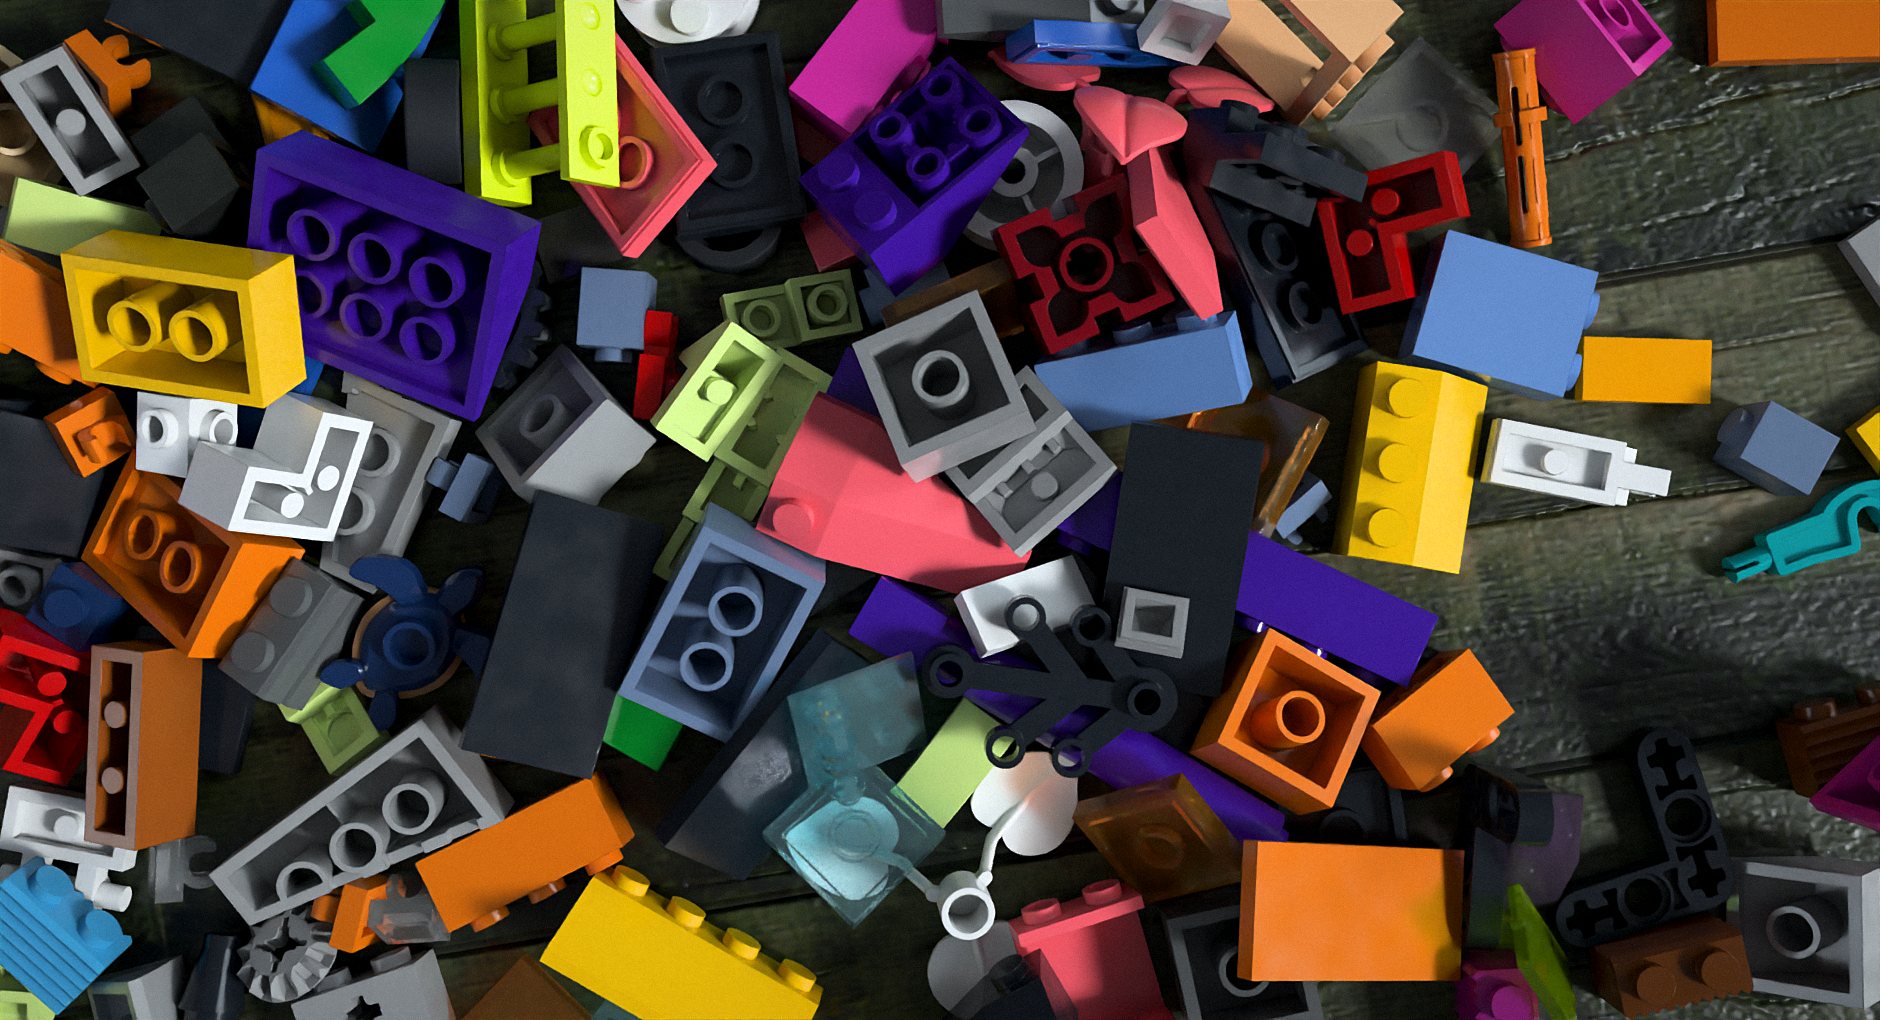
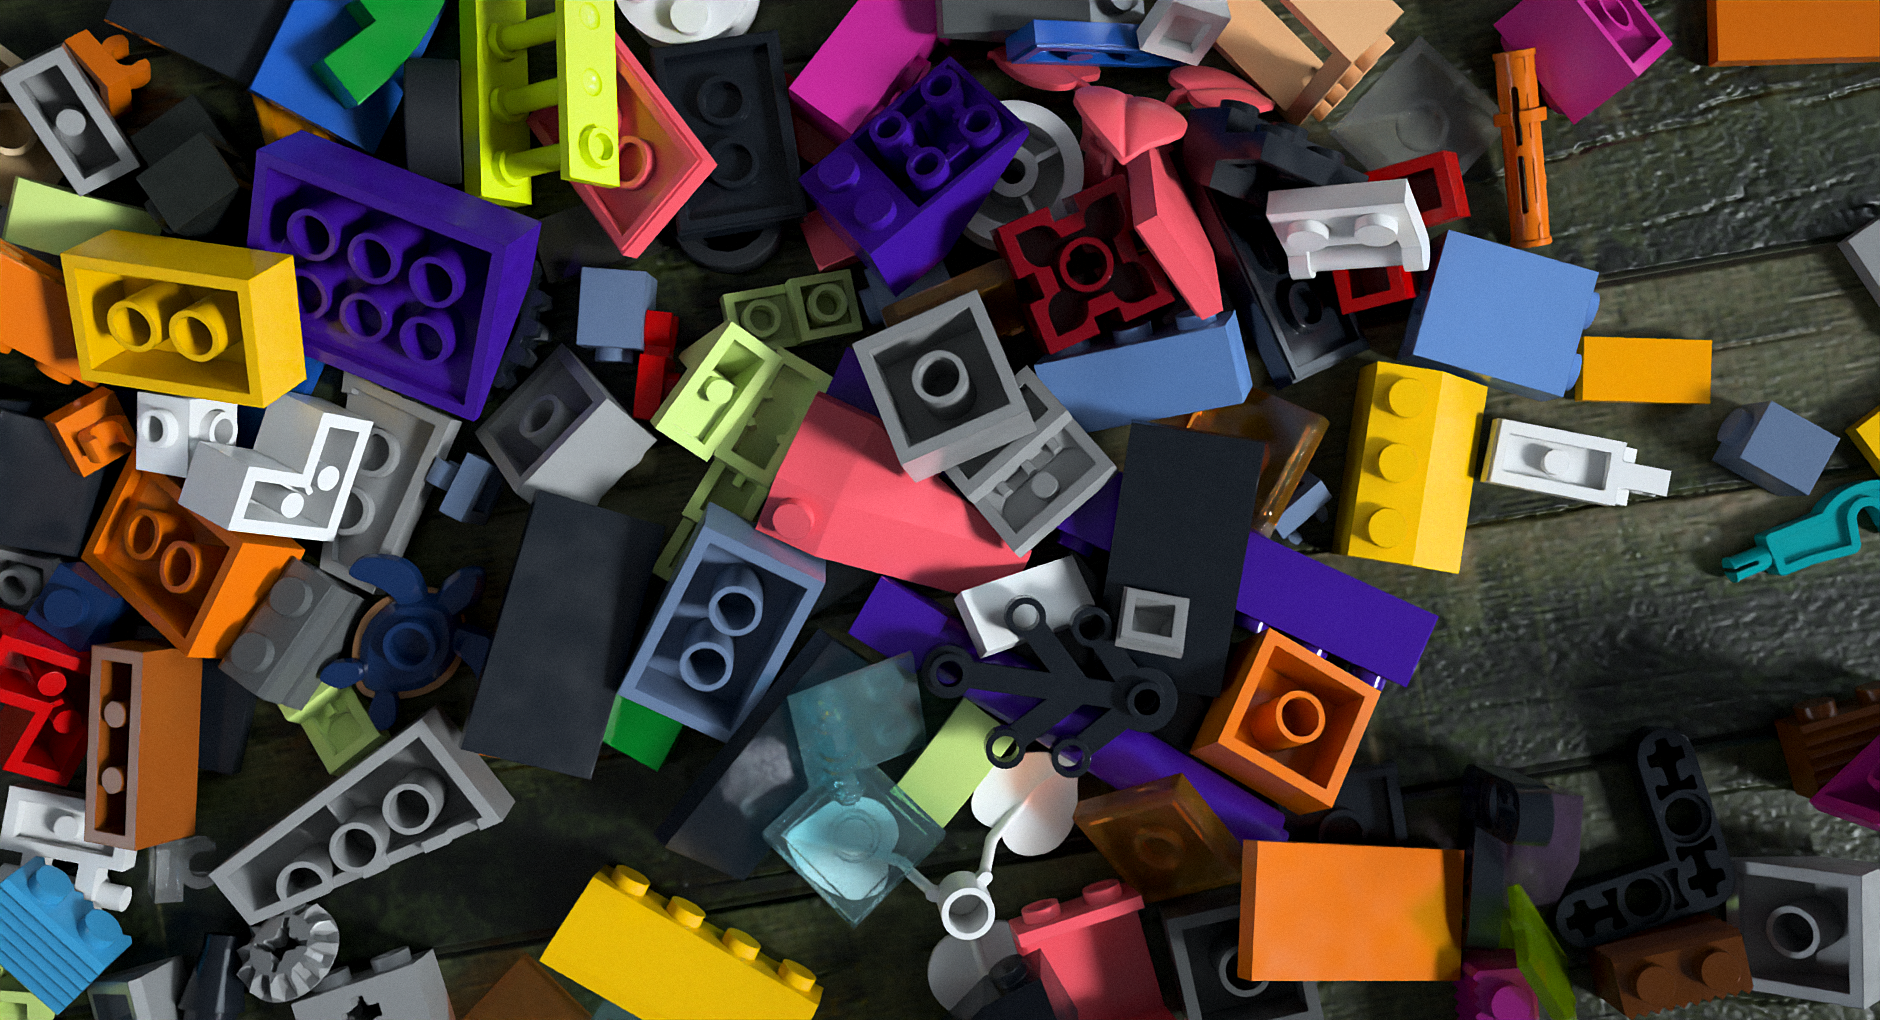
(348, 910): orange tile -> none
(406, 919): clear tile -> none
(527, 853): orange brick -> none
(1349, 227): none -> white plate
(1434, 721): orange brick -> none

